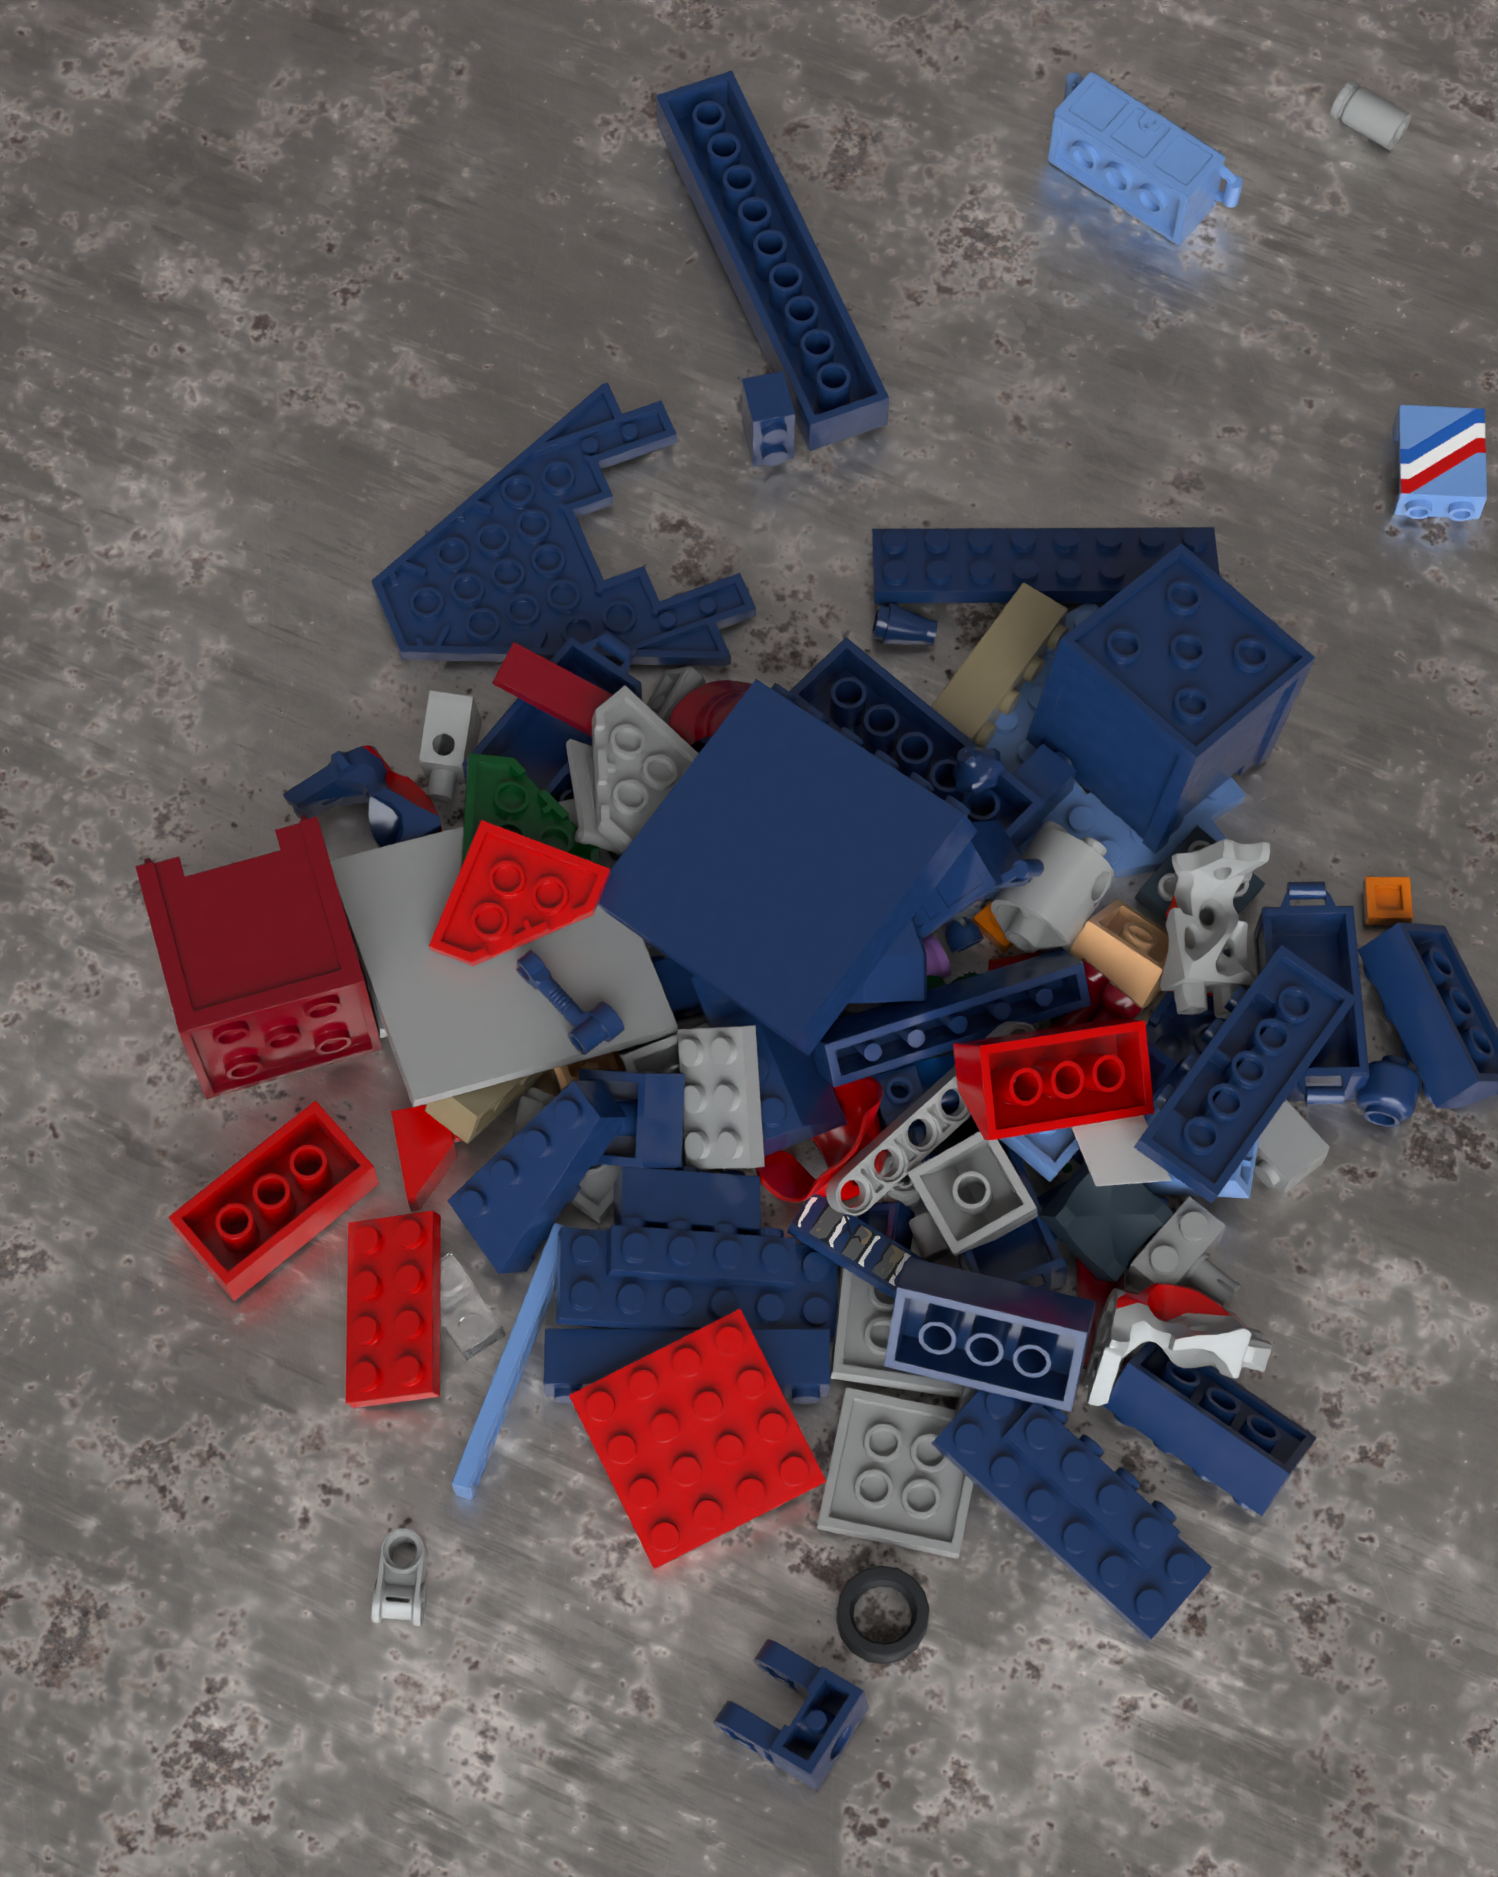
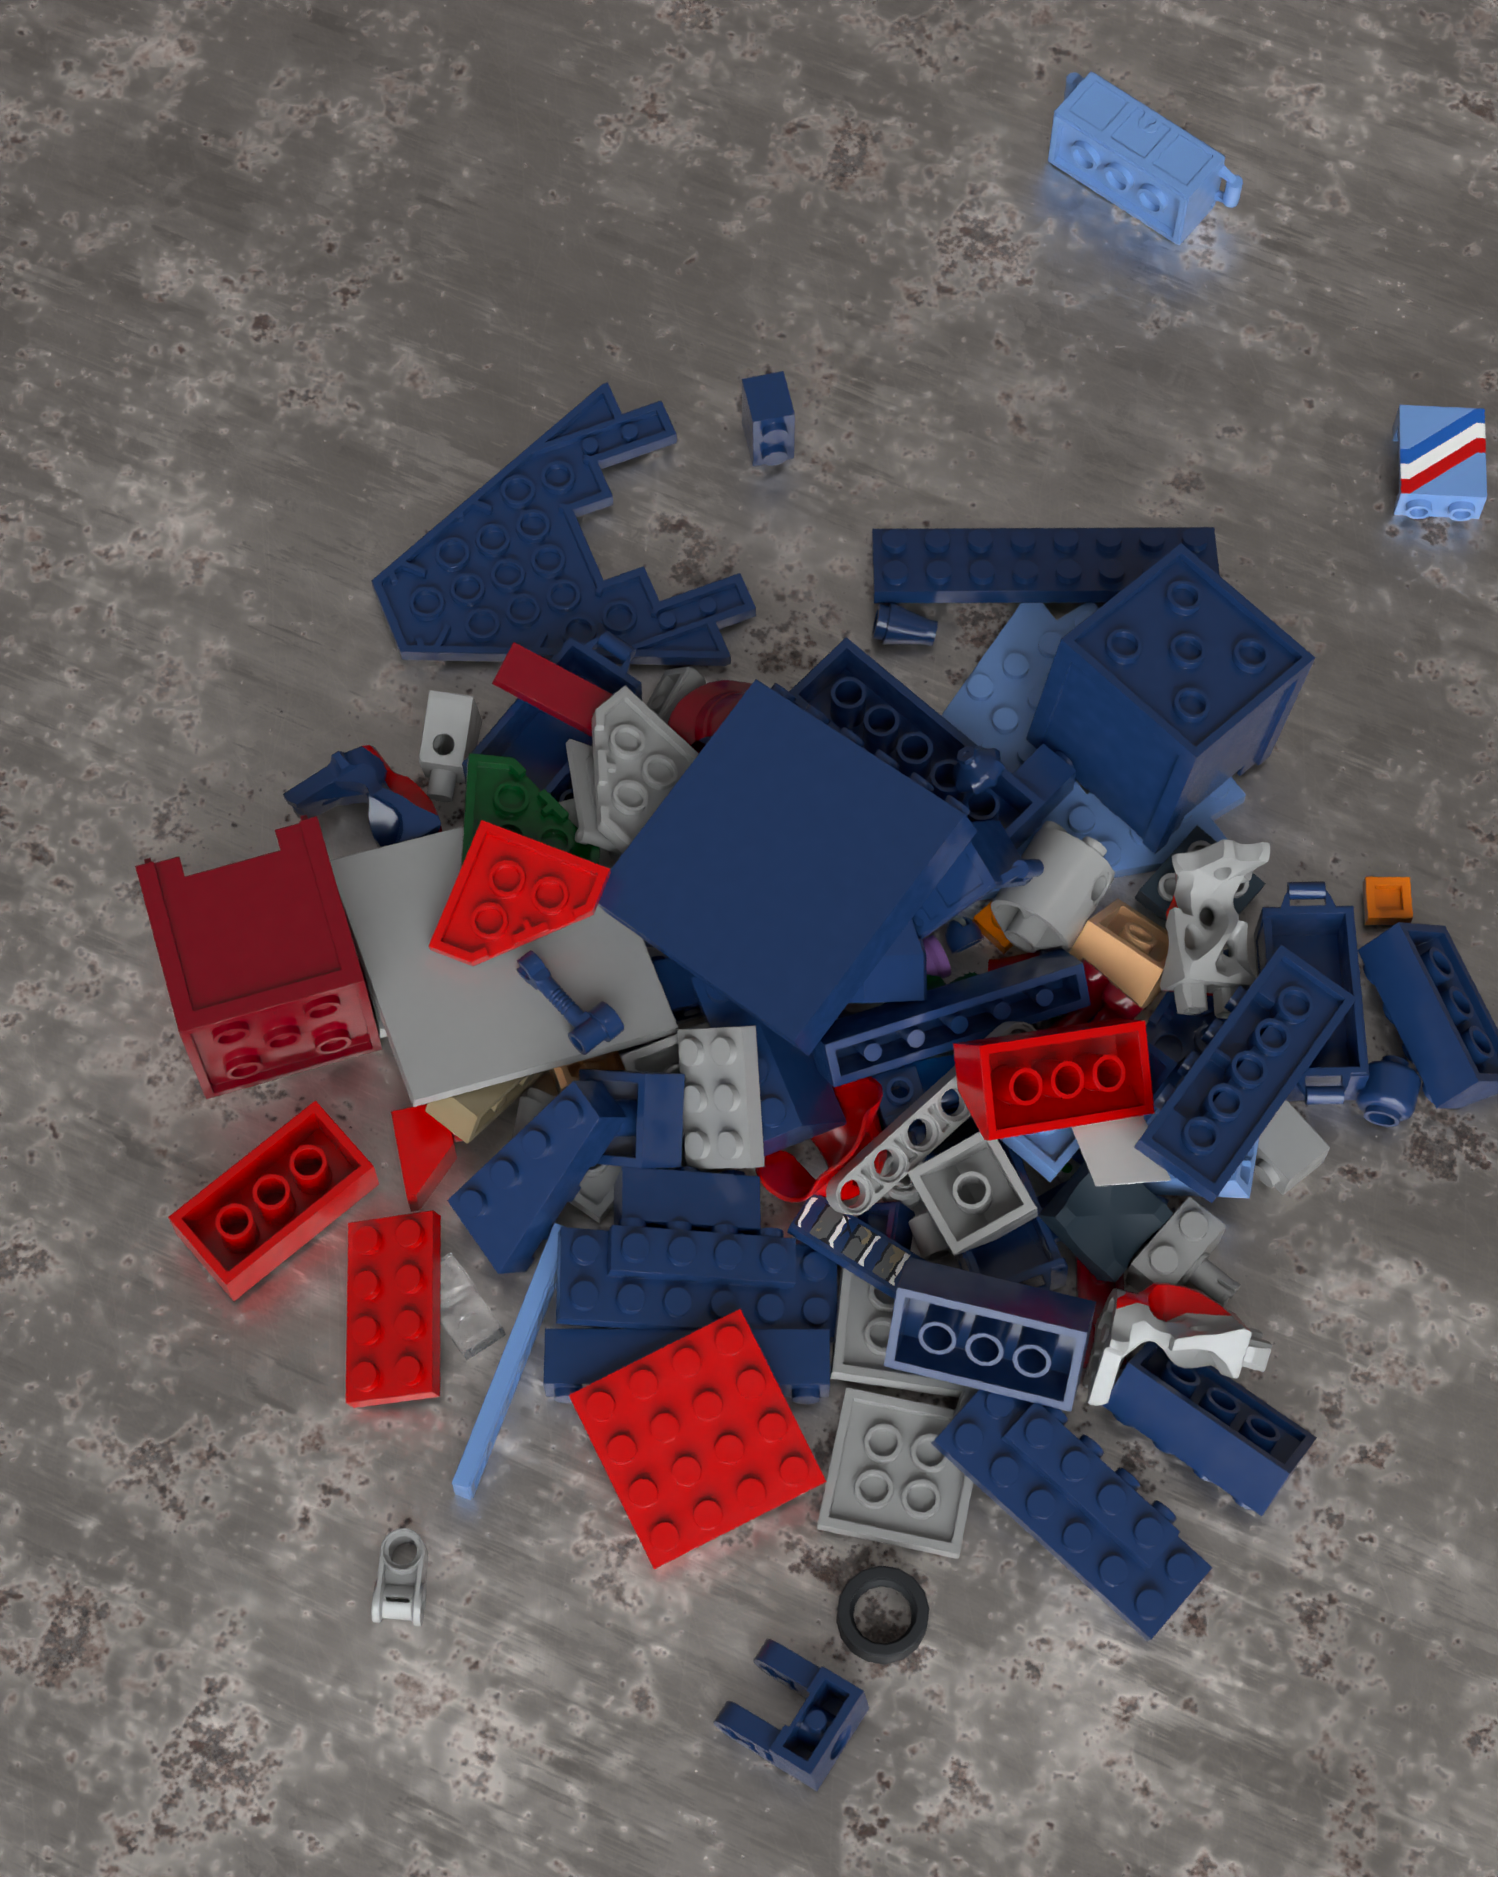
(772, 260): dark blue brick -> none
(1002, 663): dark tan brick -> none
(1370, 114): light grey piece -> none

